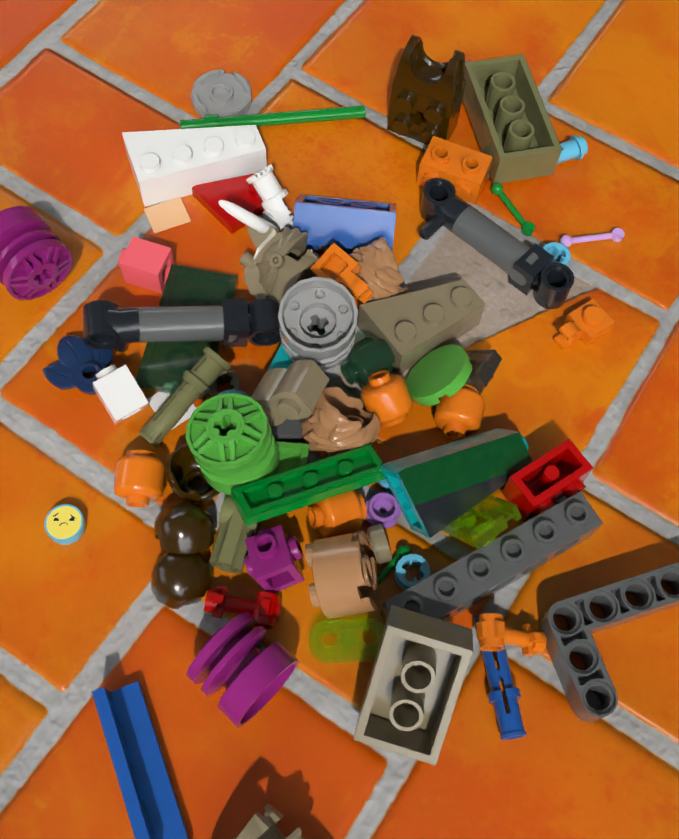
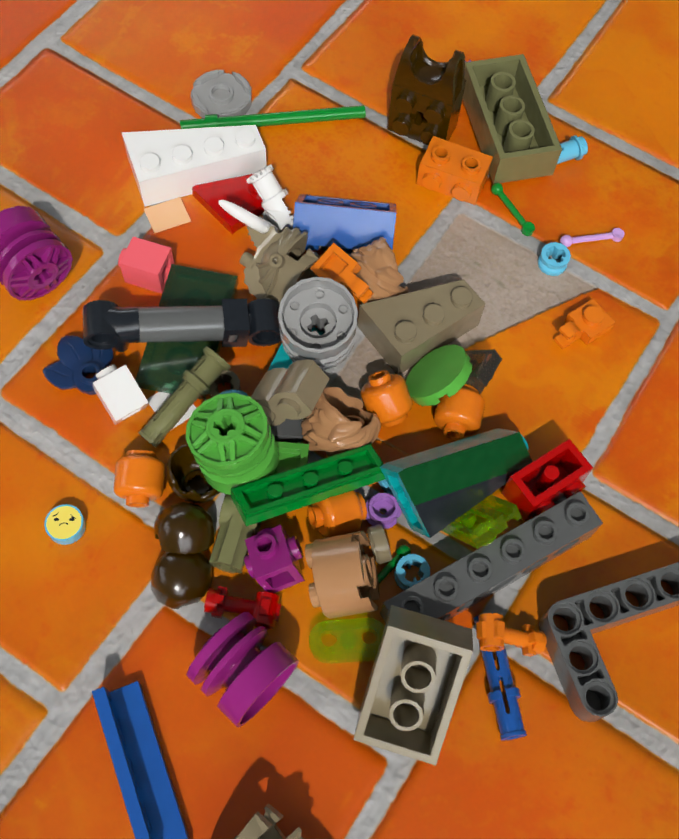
(367, 358): clear green head -> none
(528, 266): black piece -> none

